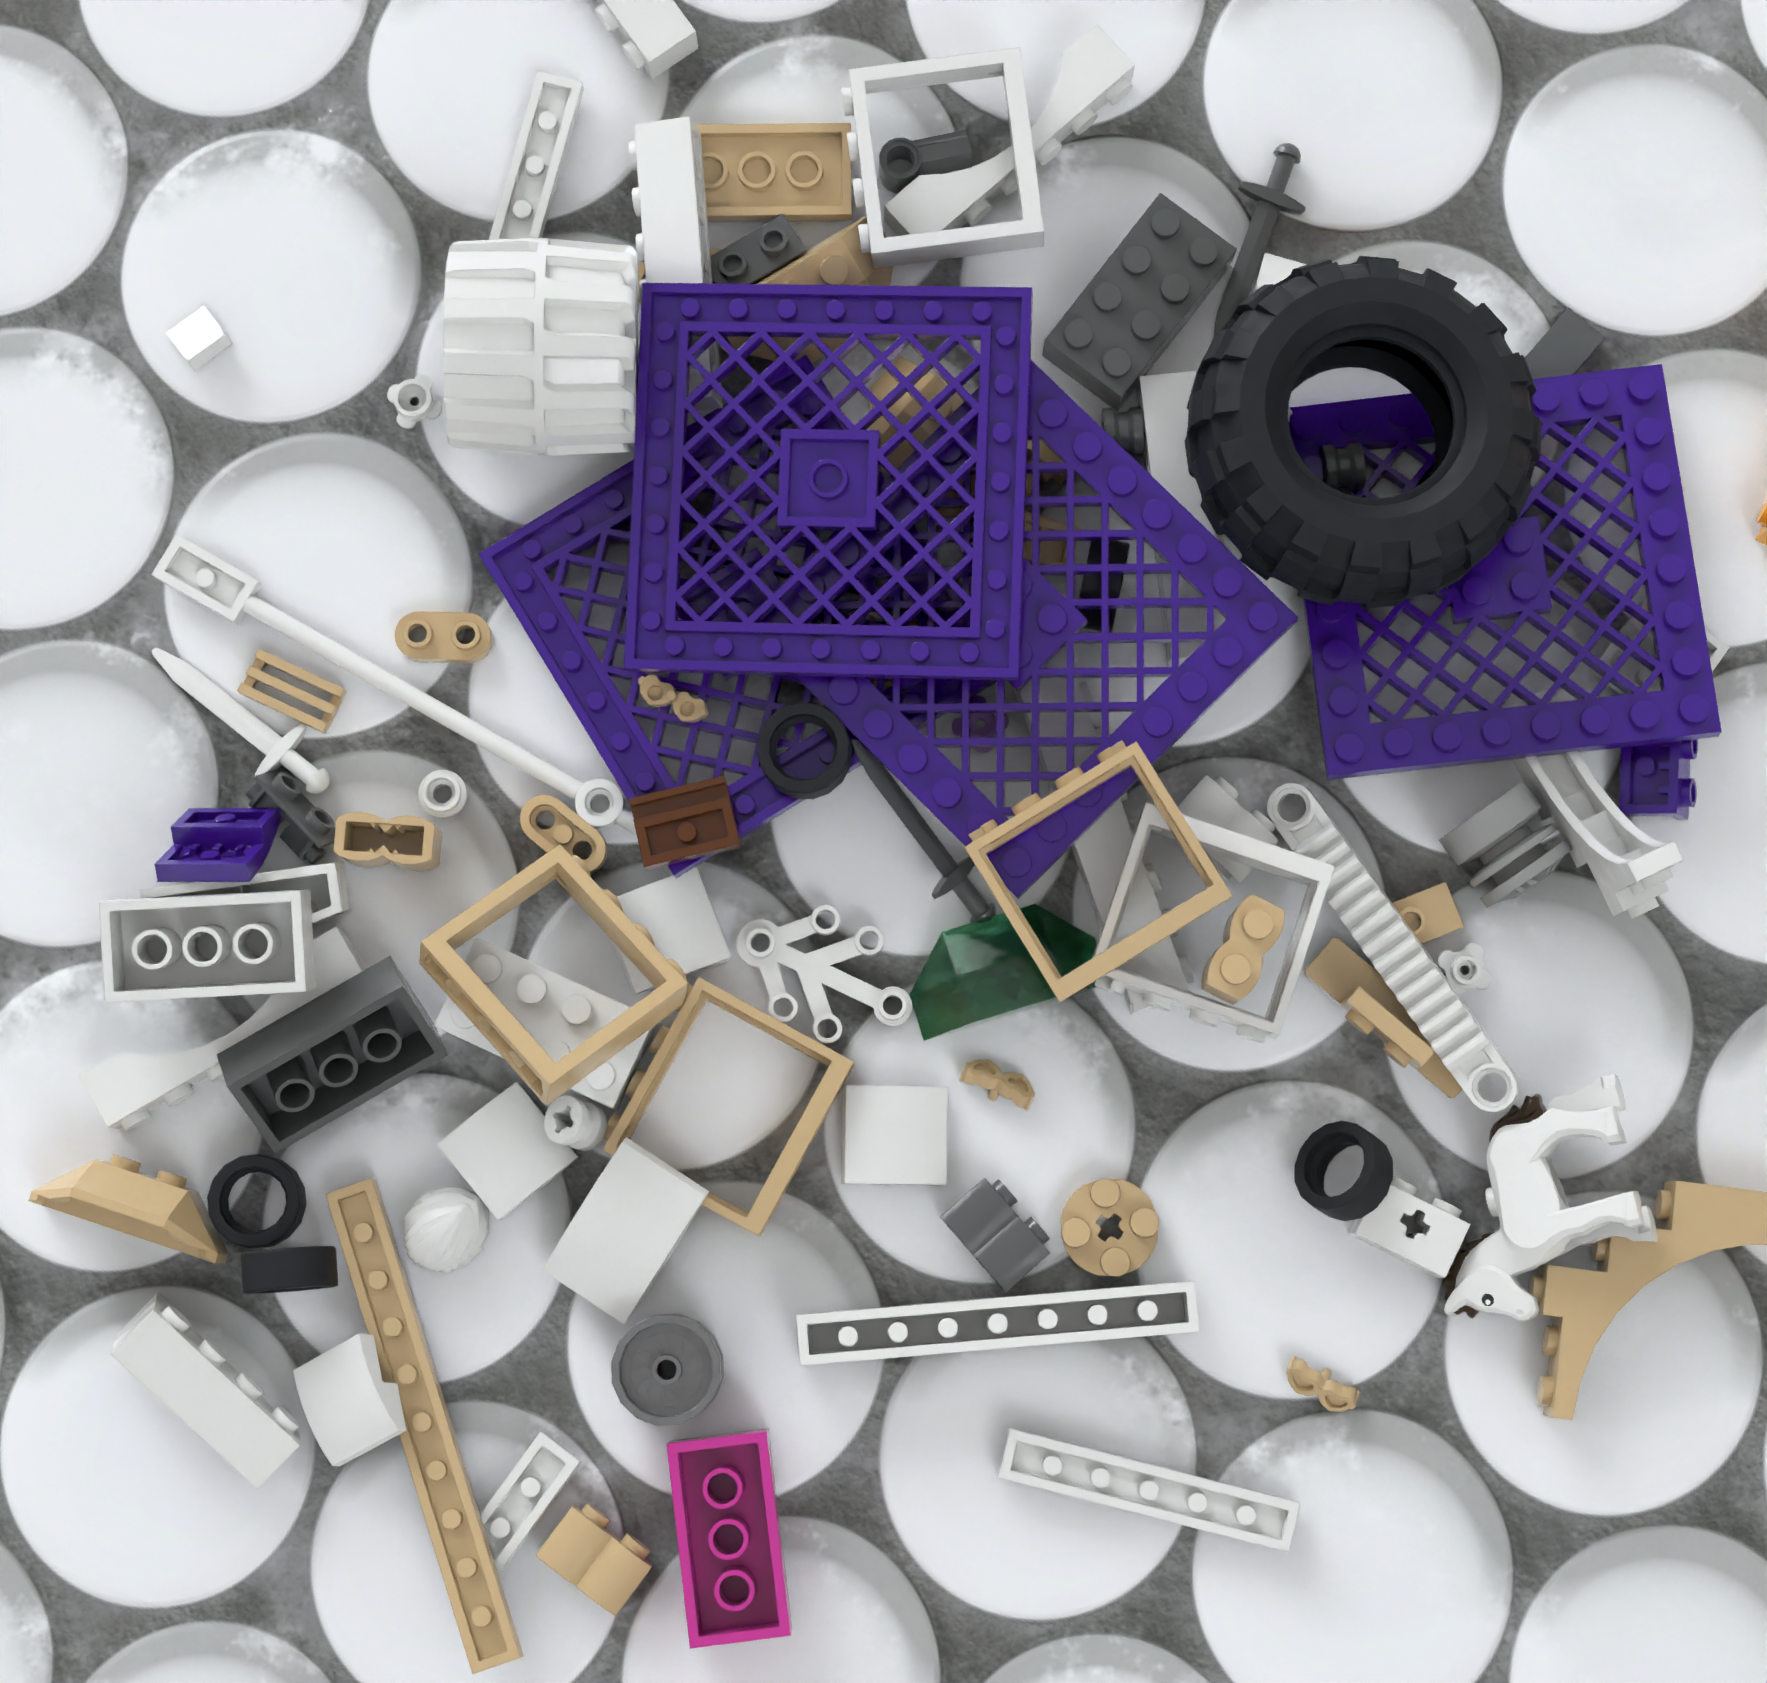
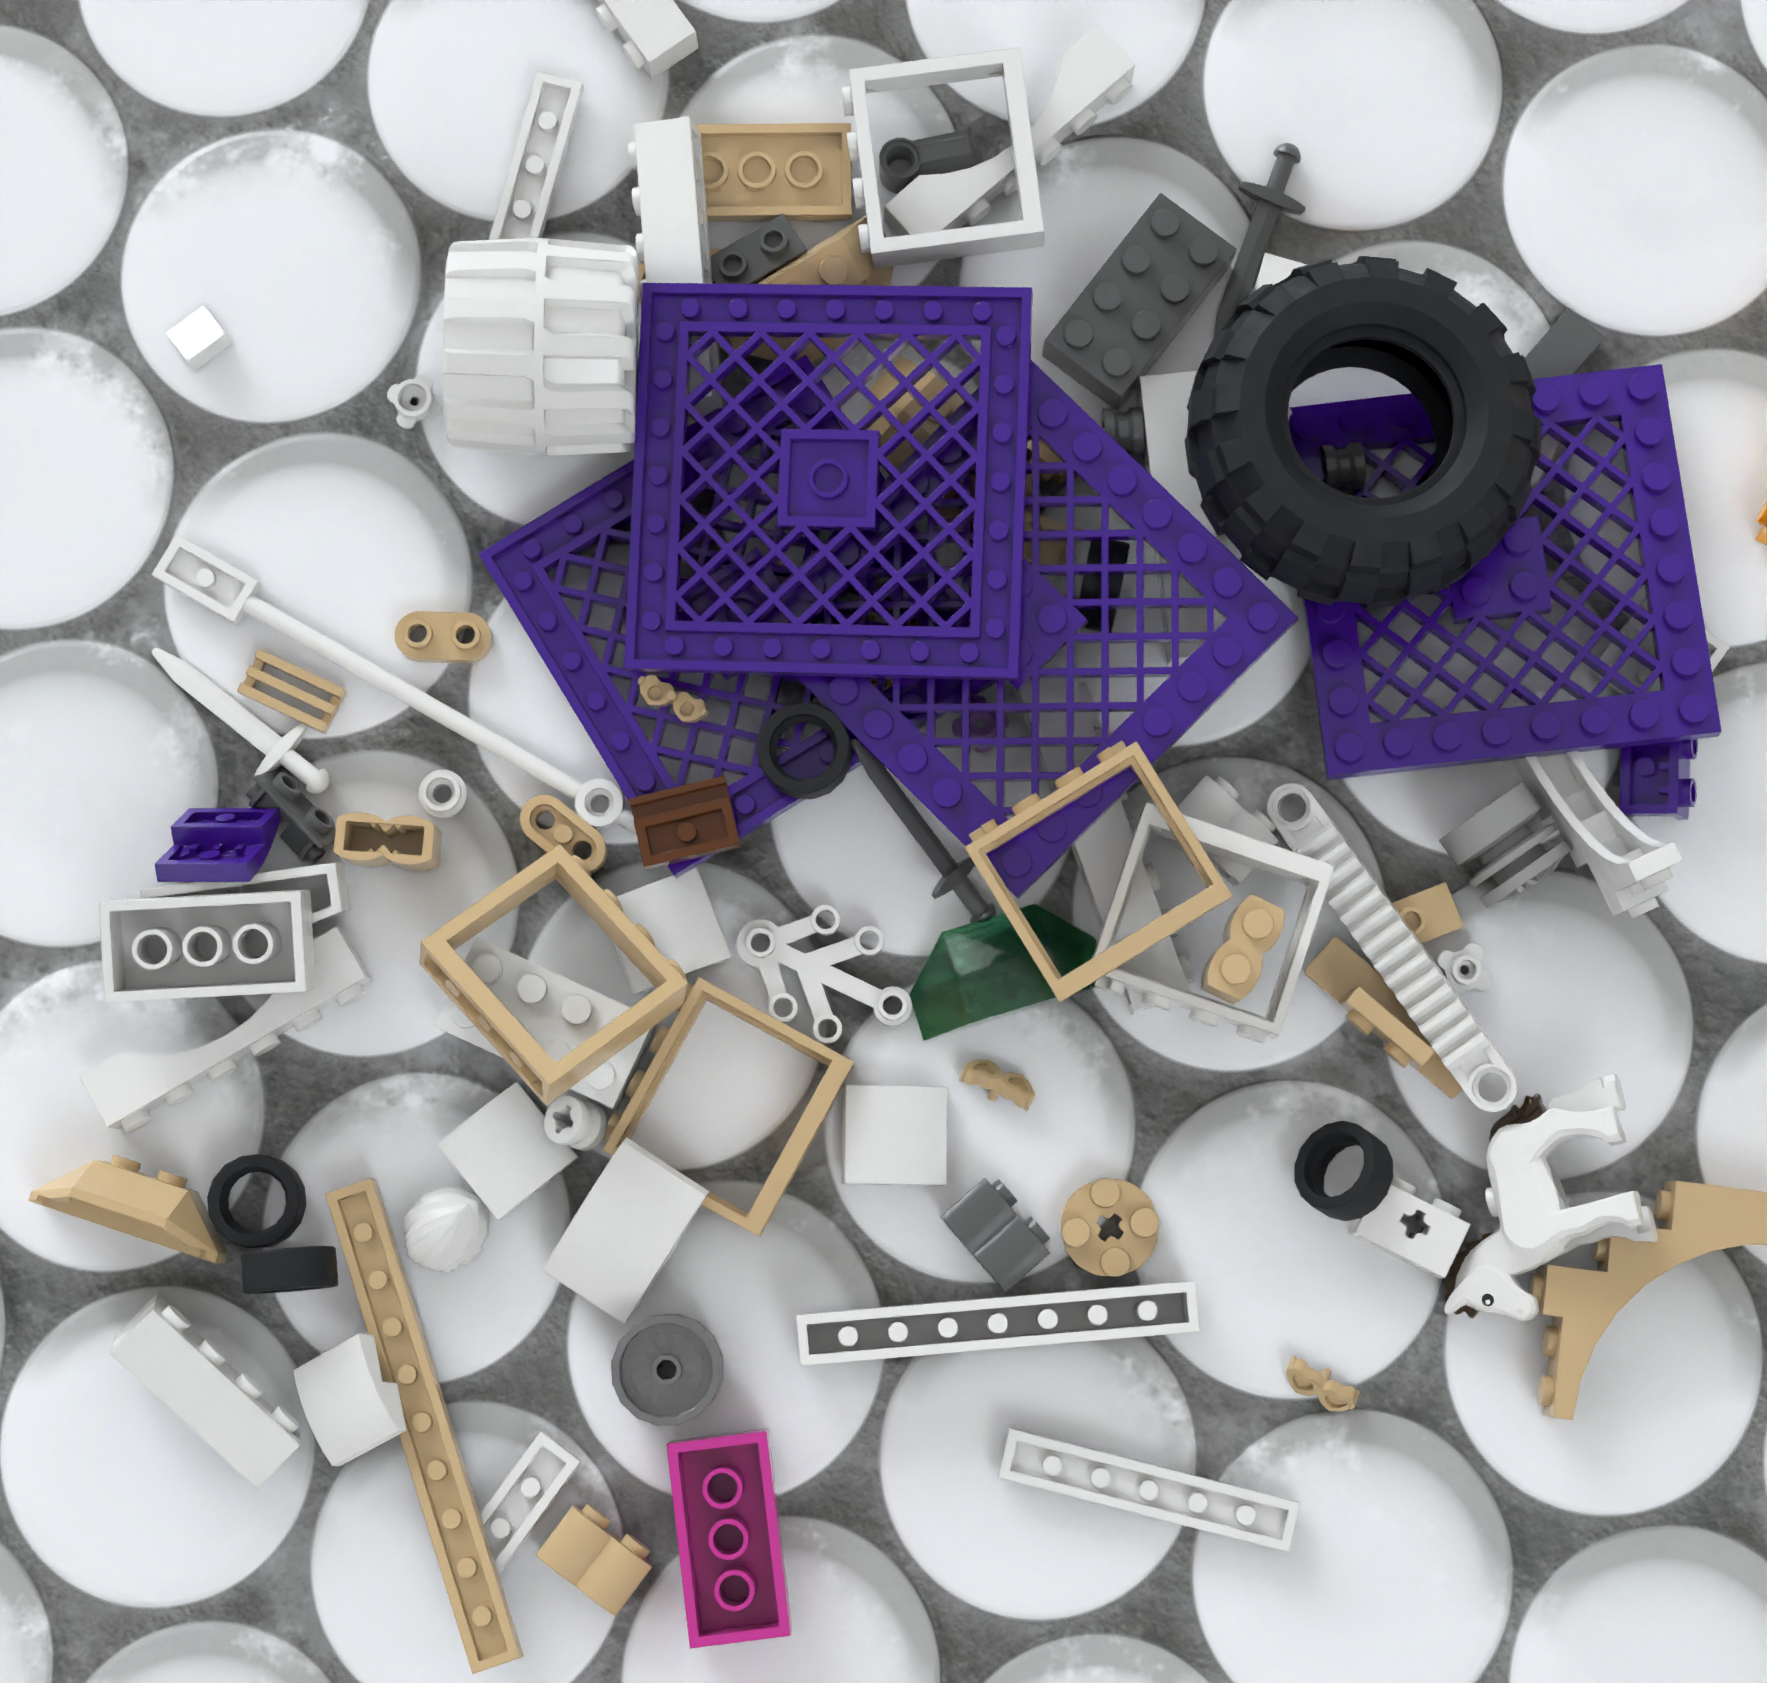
(331, 1055): dark grey brick -> none

